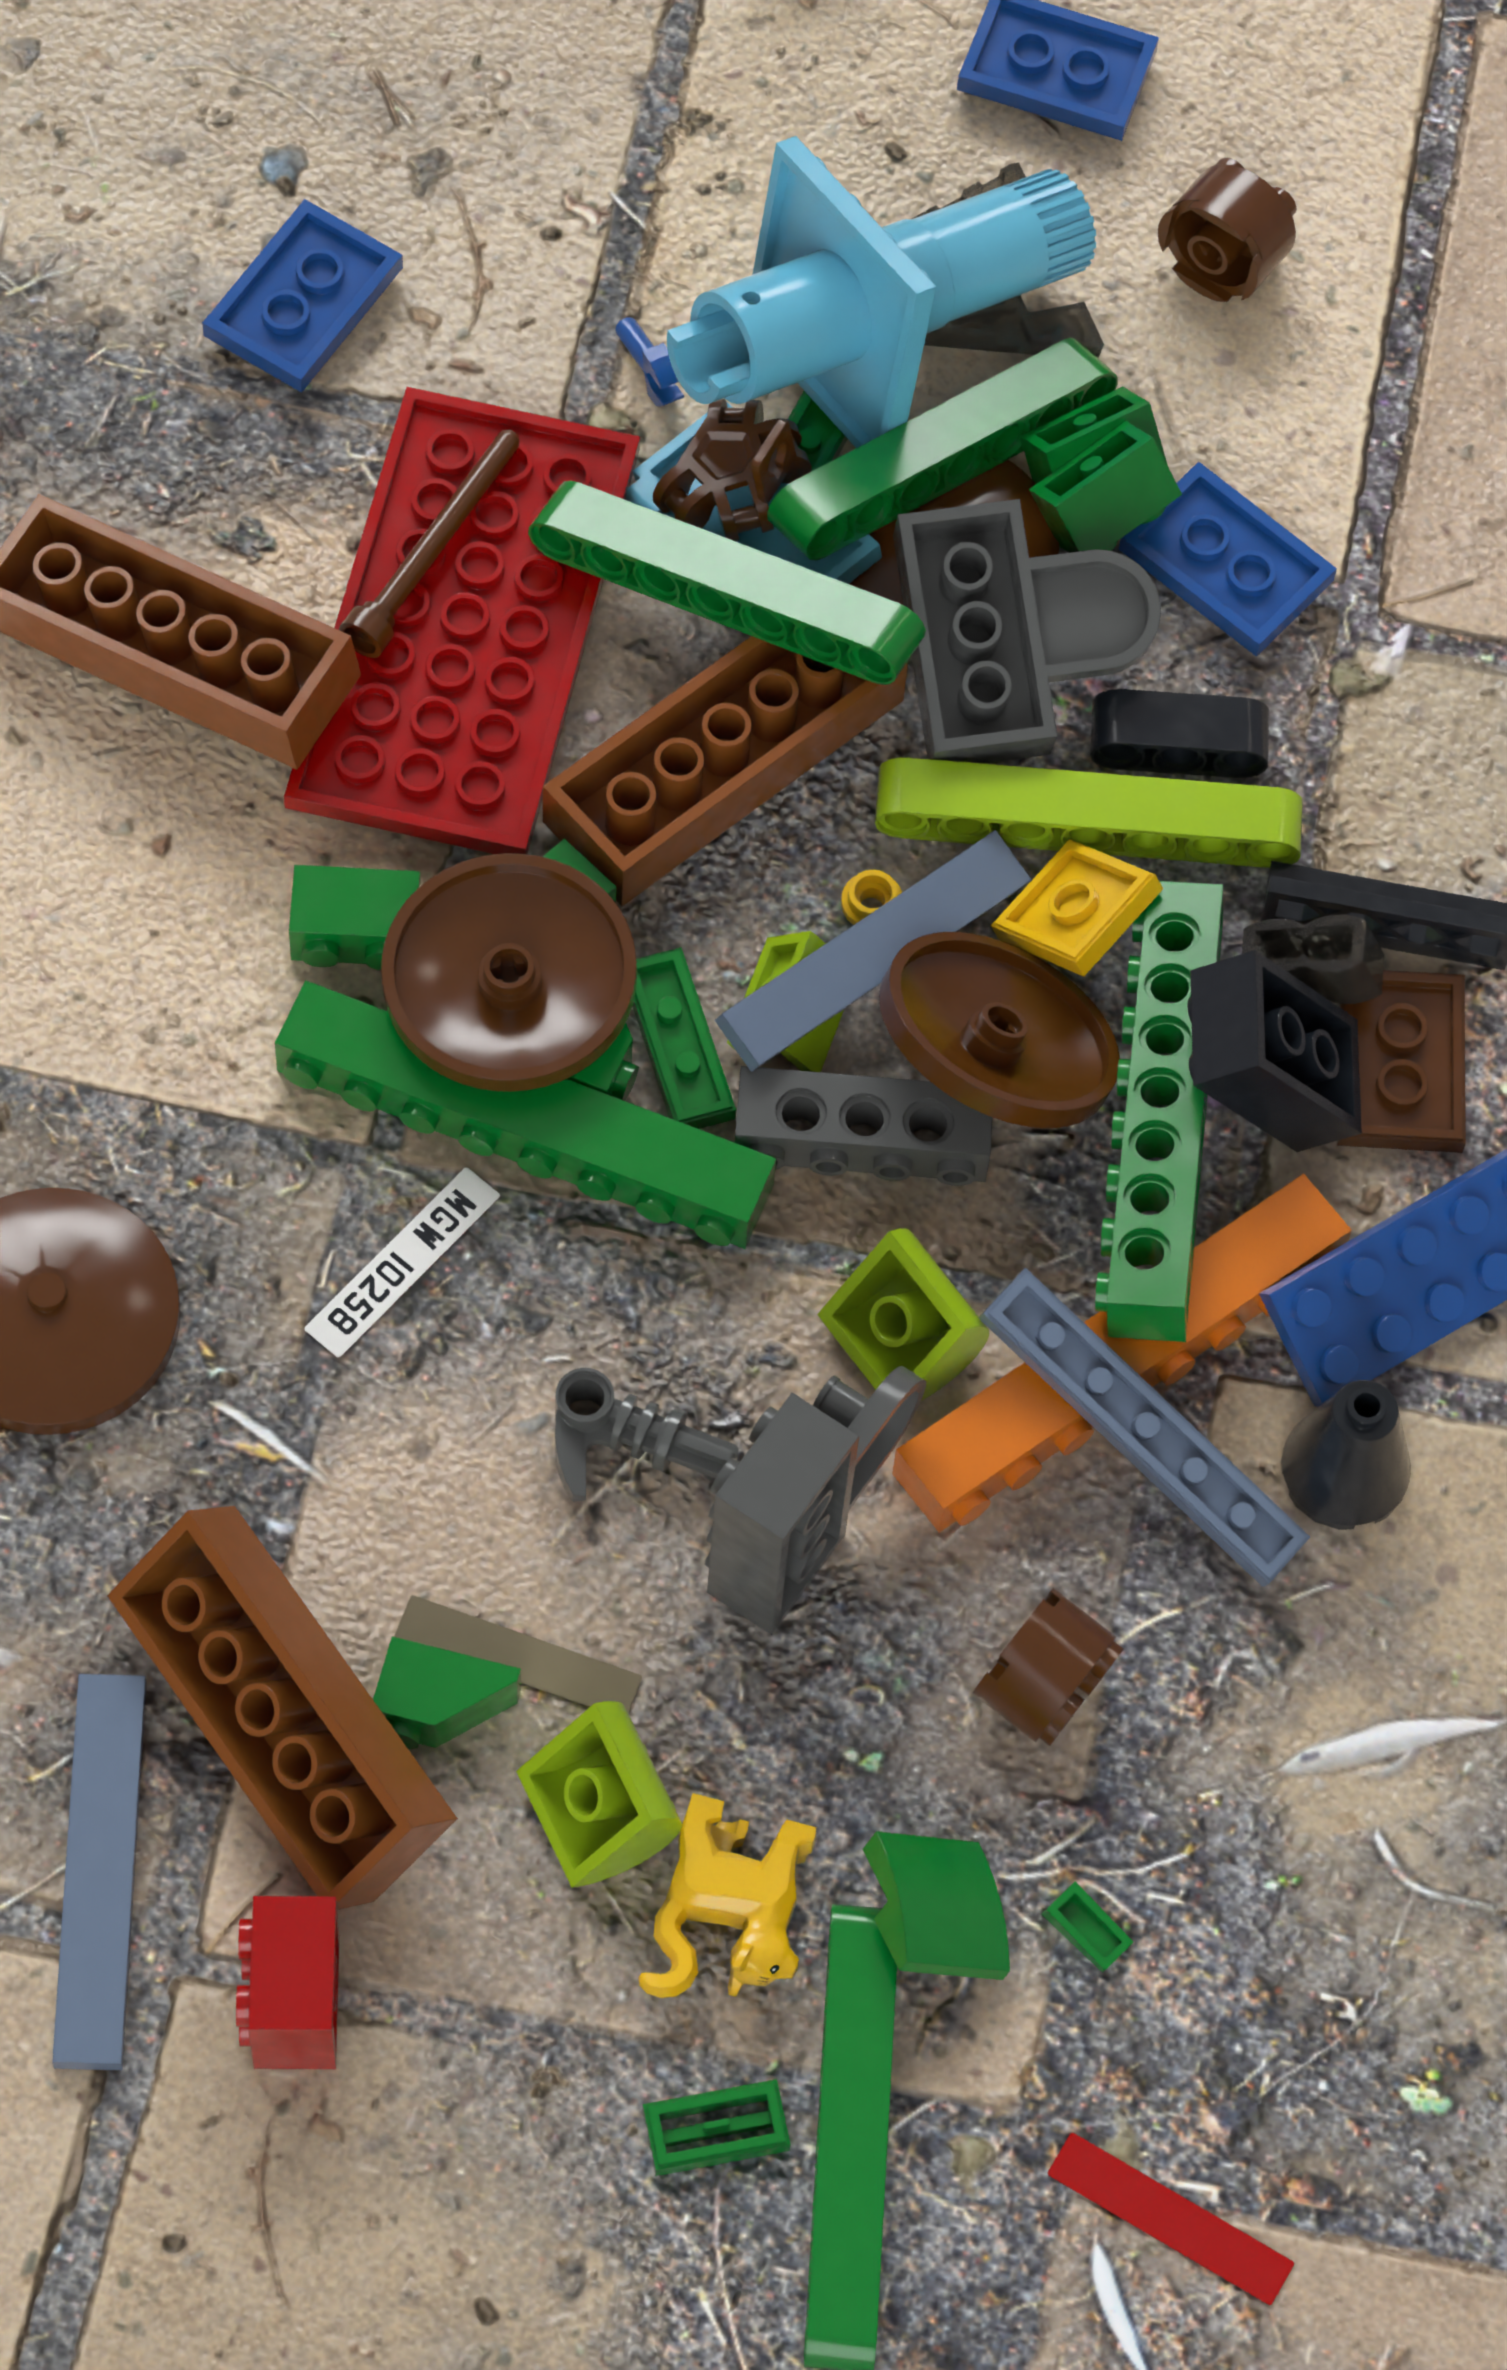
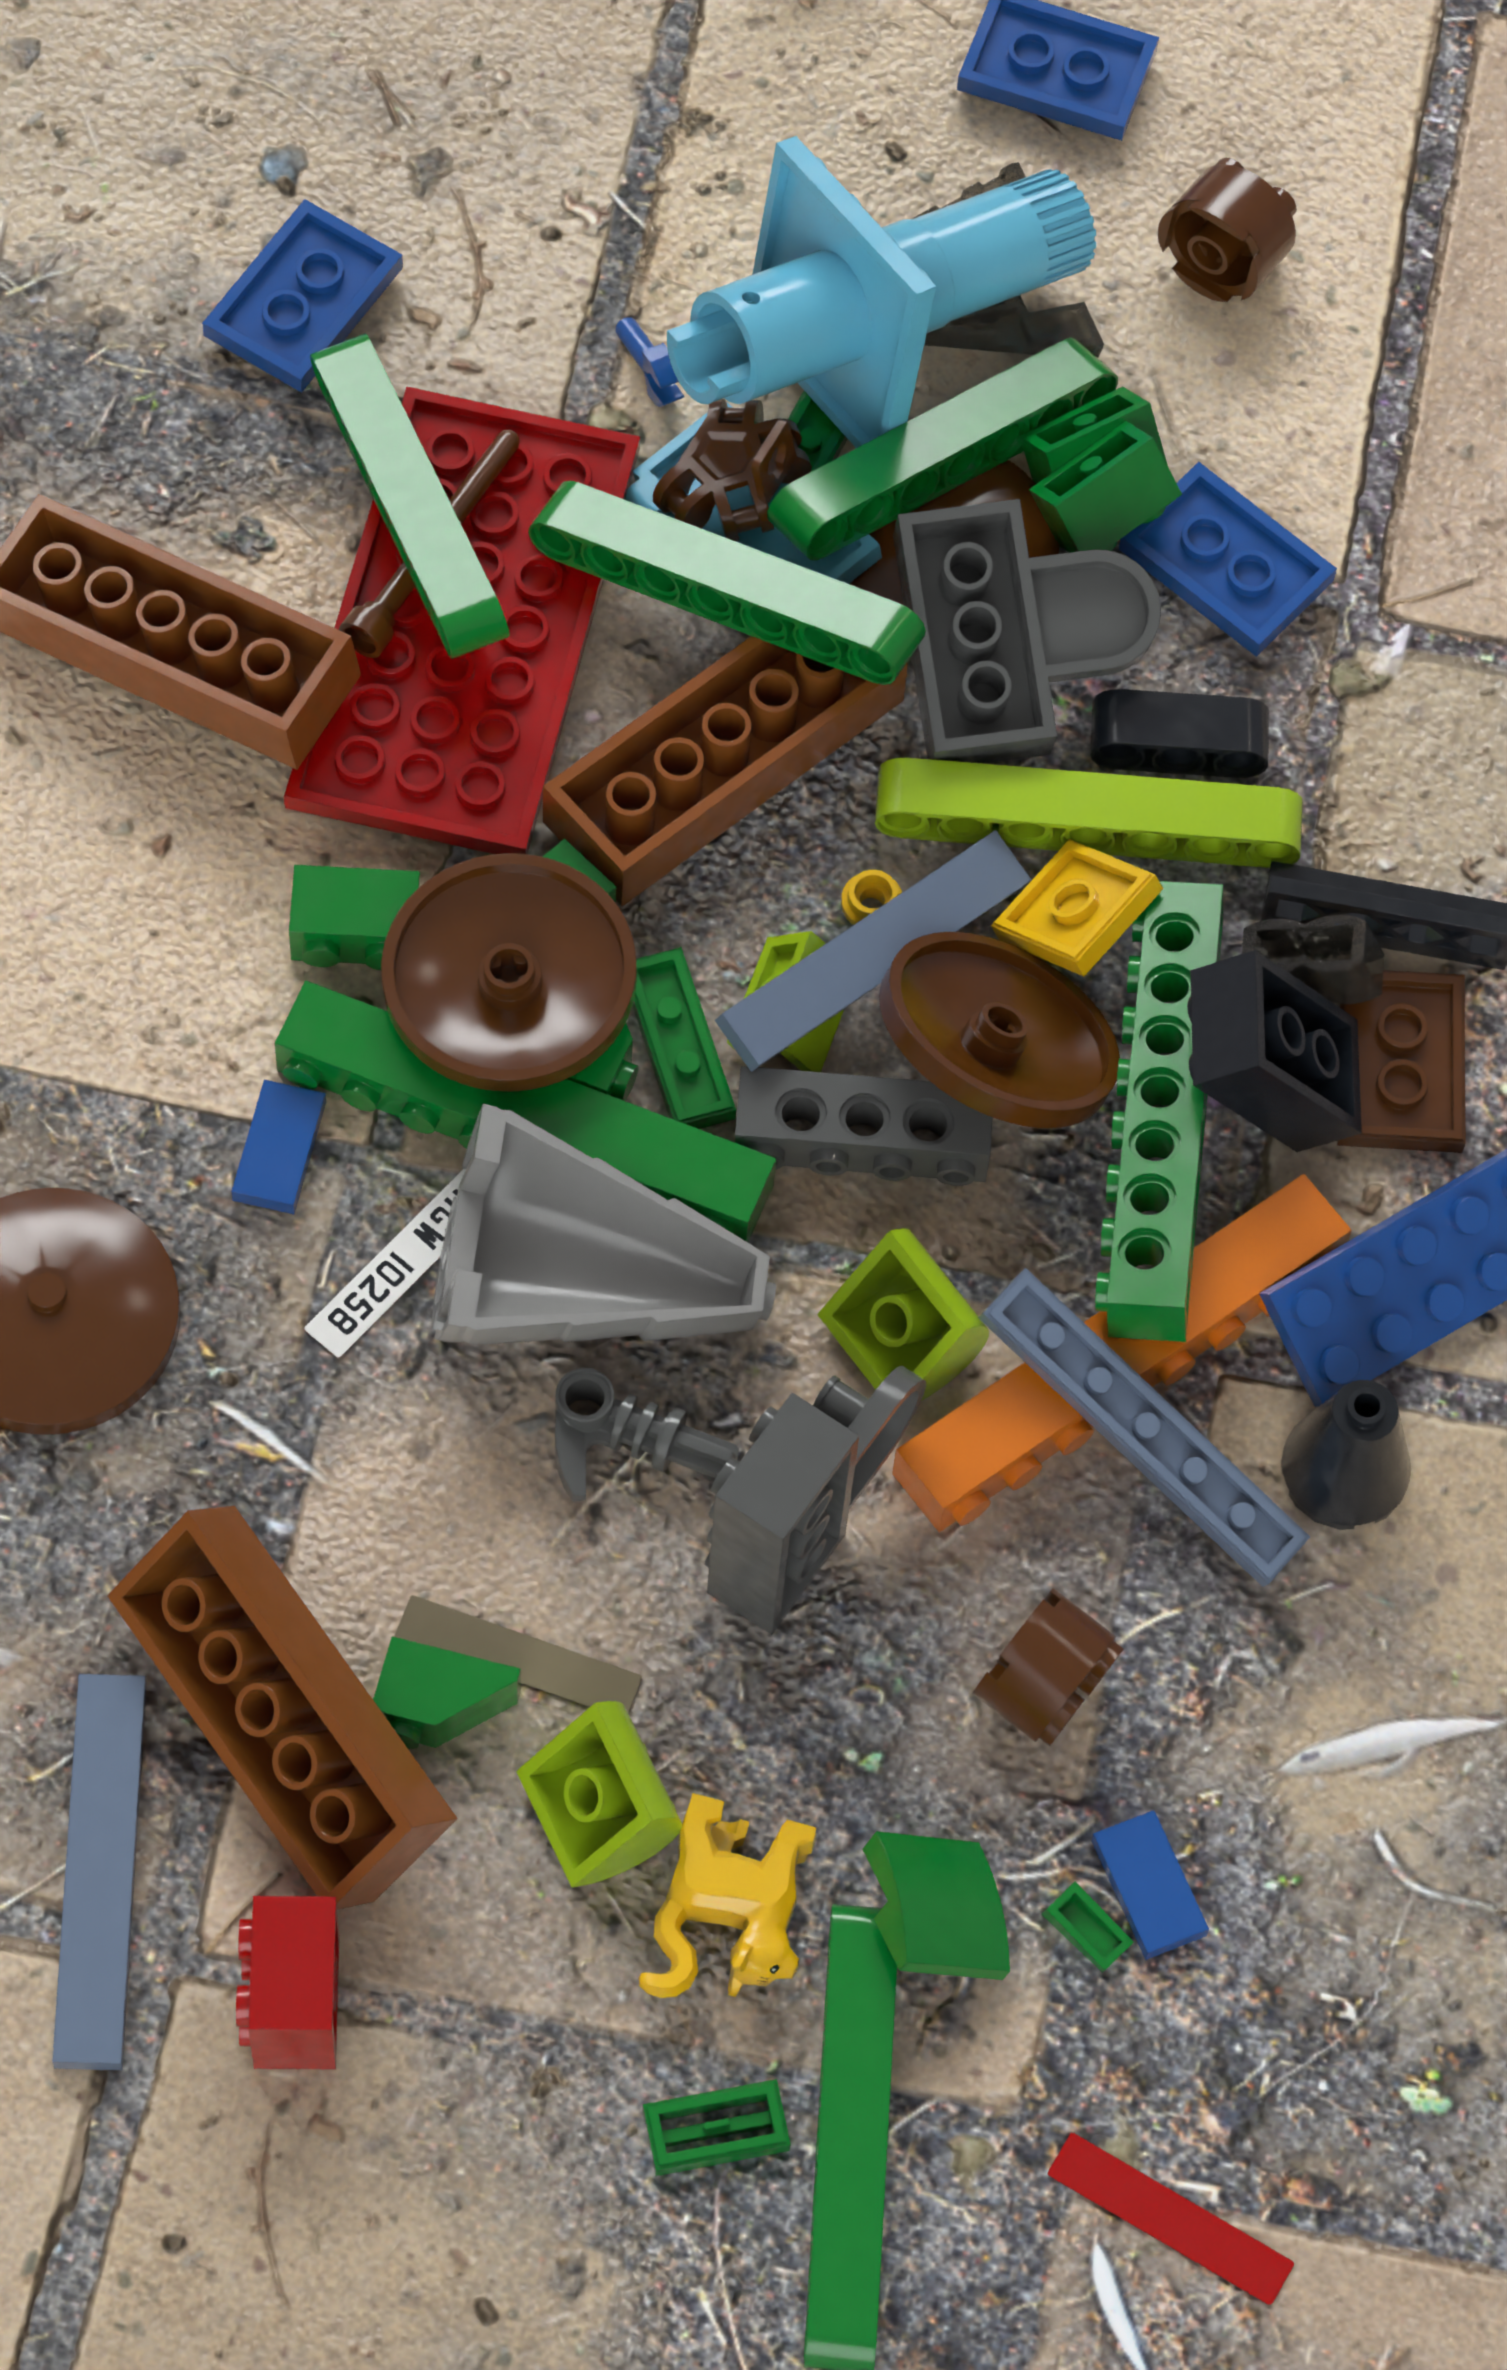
(278, 1147): none -> blue tile
(409, 496): none -> beam
(581, 1251): none -> light grey cone
(1150, 1885): none -> blue tile

